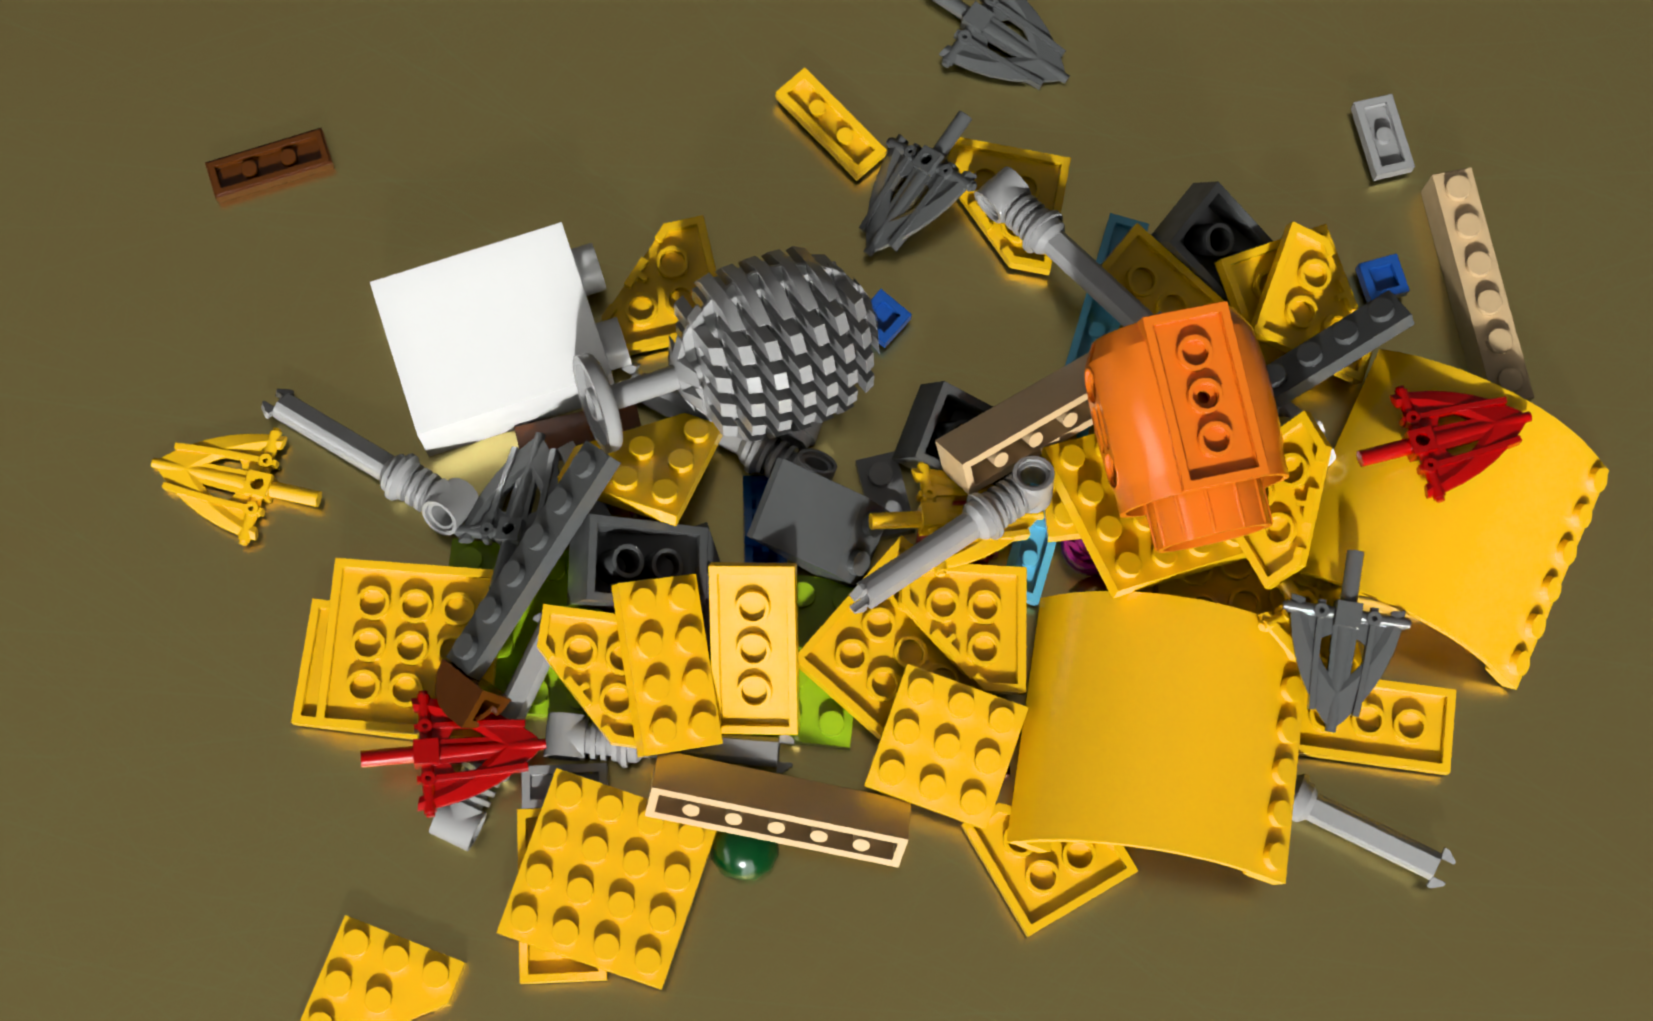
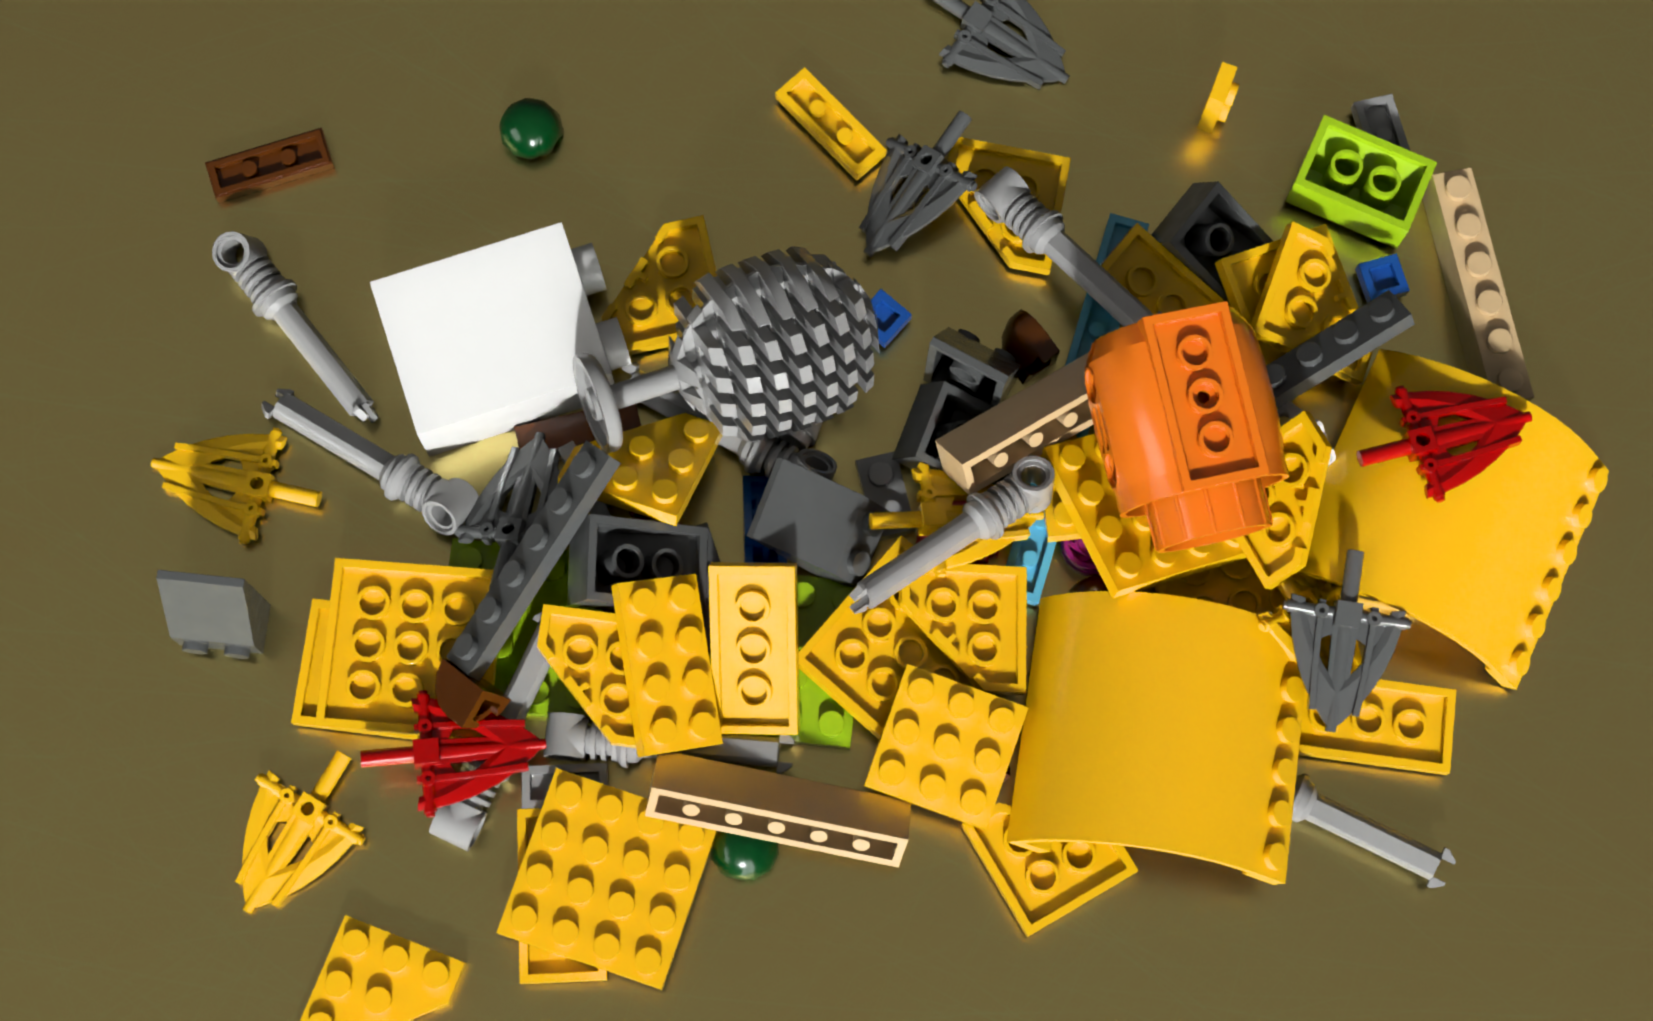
(213, 613): none -> slope
(267, 873): none -> yellow bar
(277, 300): none -> light grey piece
(530, 128): none -> dark green hair
(971, 366): none -> dark grey slope
(1029, 345): none -> reddish brown brick
(1220, 98): none -> yellow plate
(1361, 182): none -> lime slope

